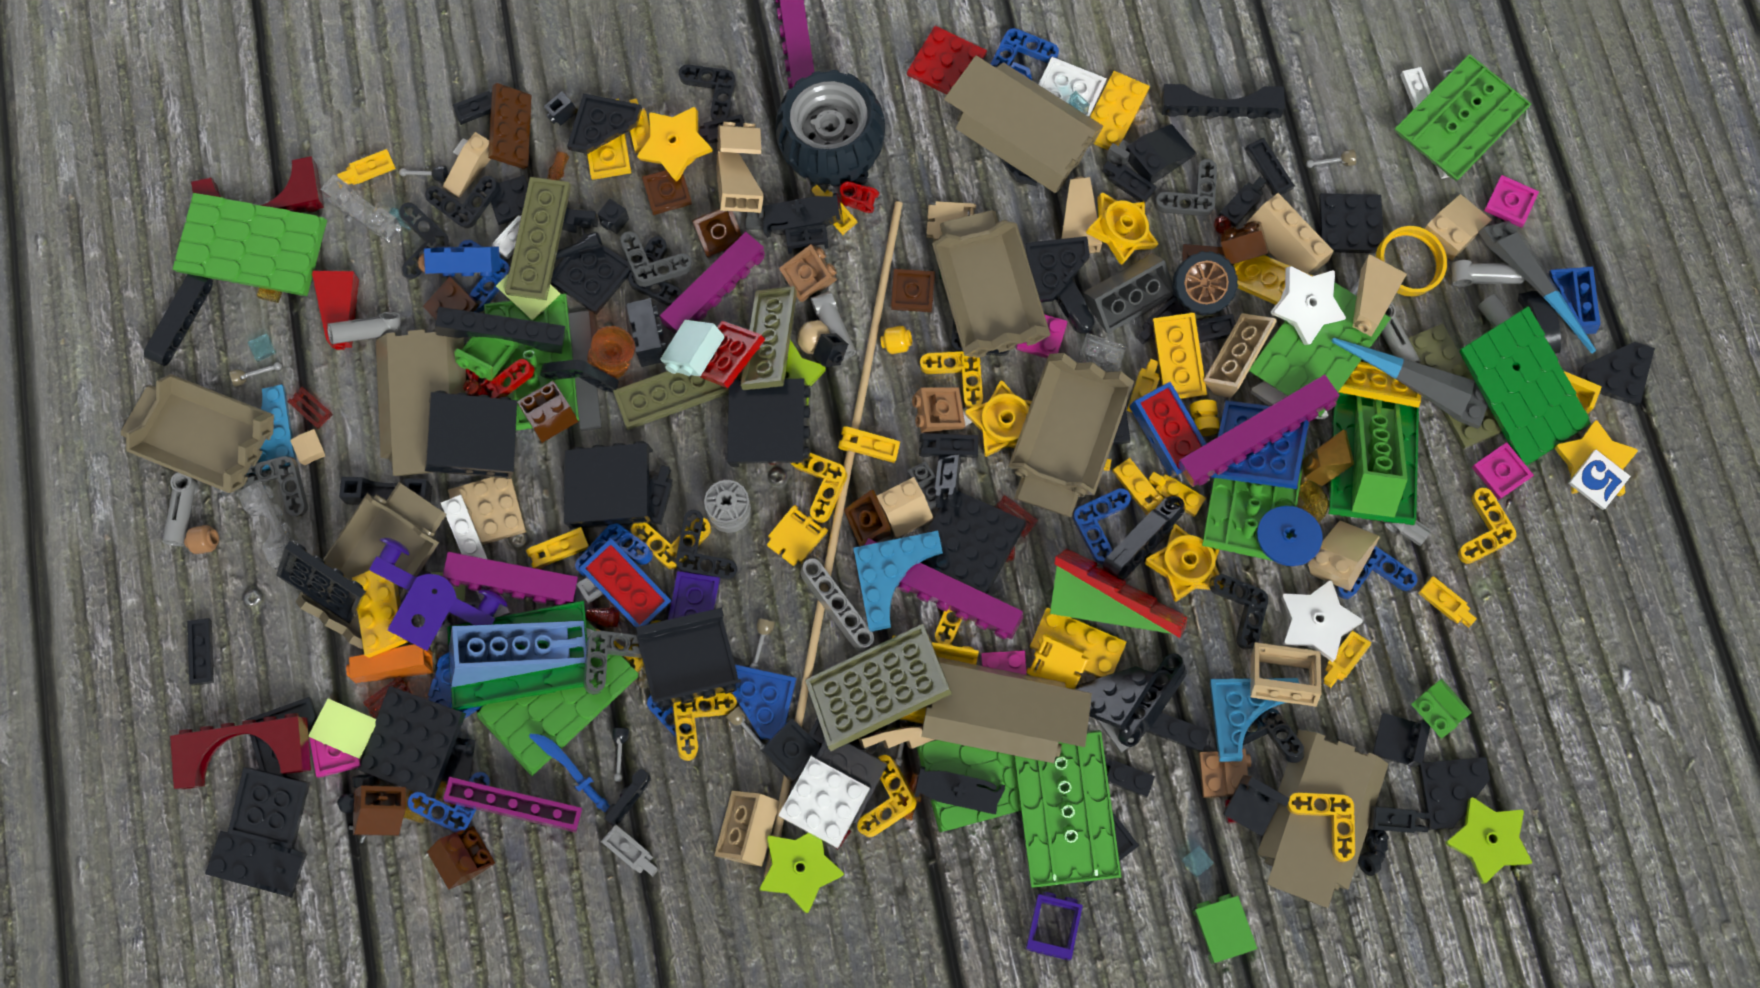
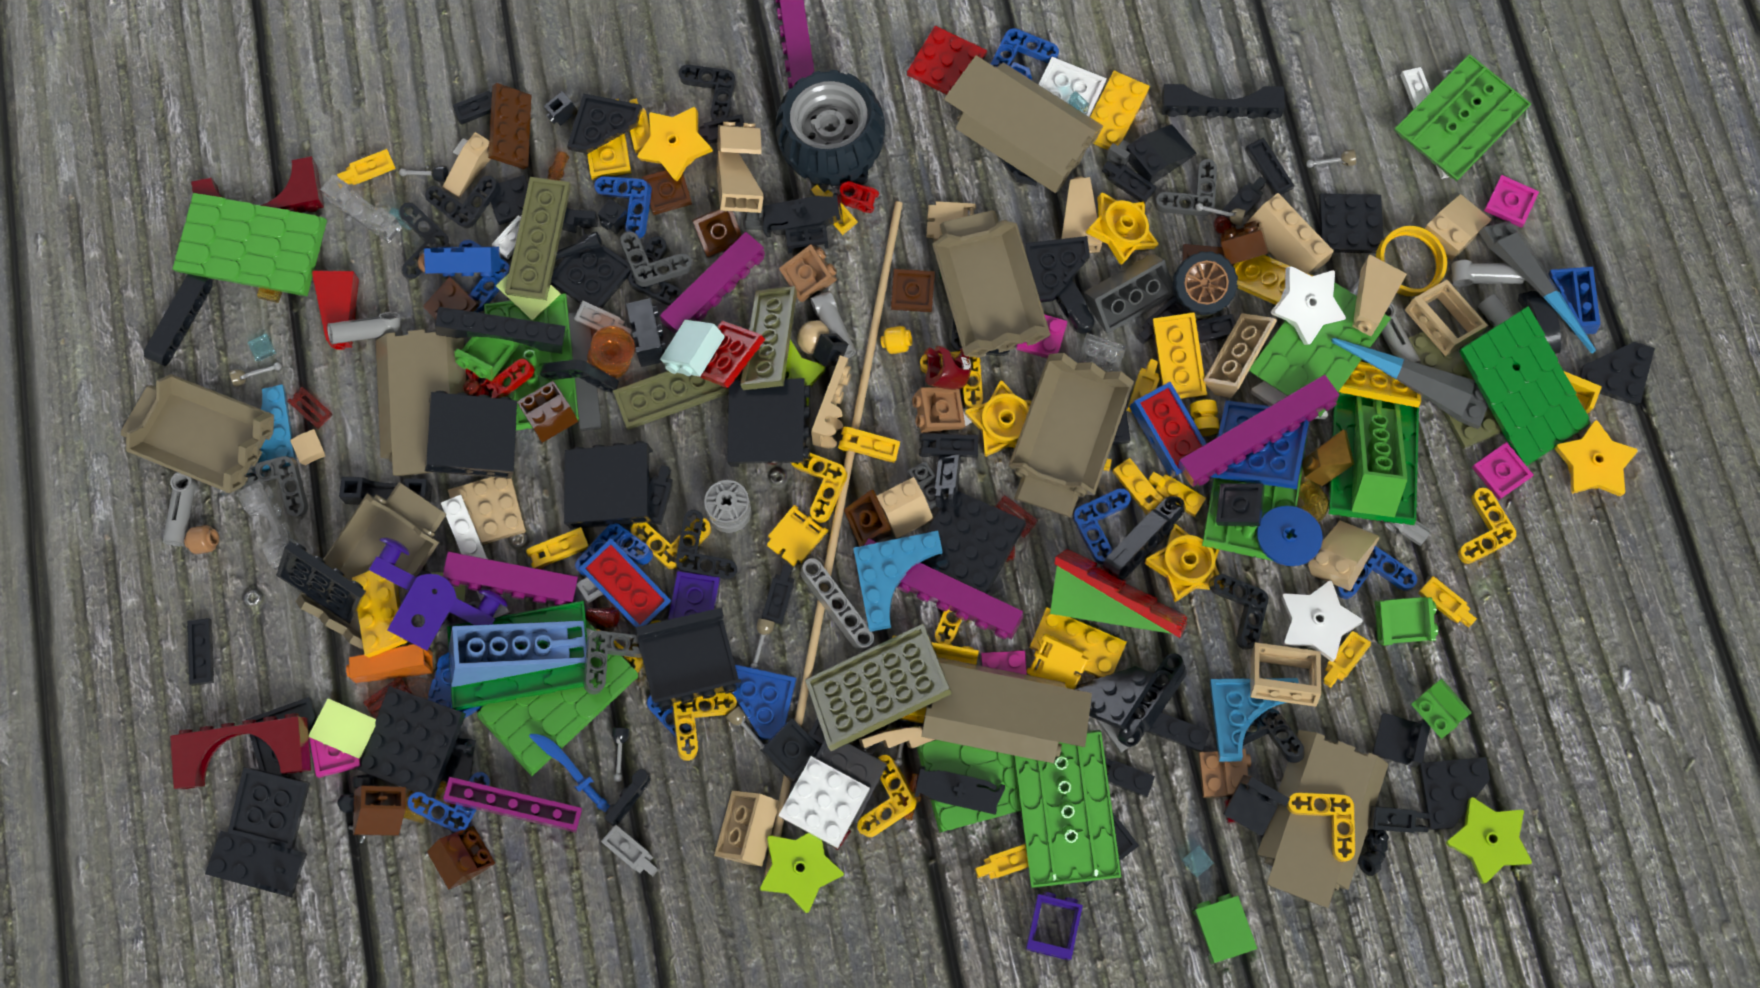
(598, 318): none -> light grey hinge
(635, 198): none -> blue beam
(779, 596): none -> black hinge
(826, 420): none -> tan hinge
(952, 374): none -> dark red piece
(1004, 863): none -> yellow hinge
(1236, 216): none -> hinge
(1240, 505): none -> black plate
(1405, 620): none -> bright green panel
(1435, 327): none -> tan window
(1599, 479): white tile -> none

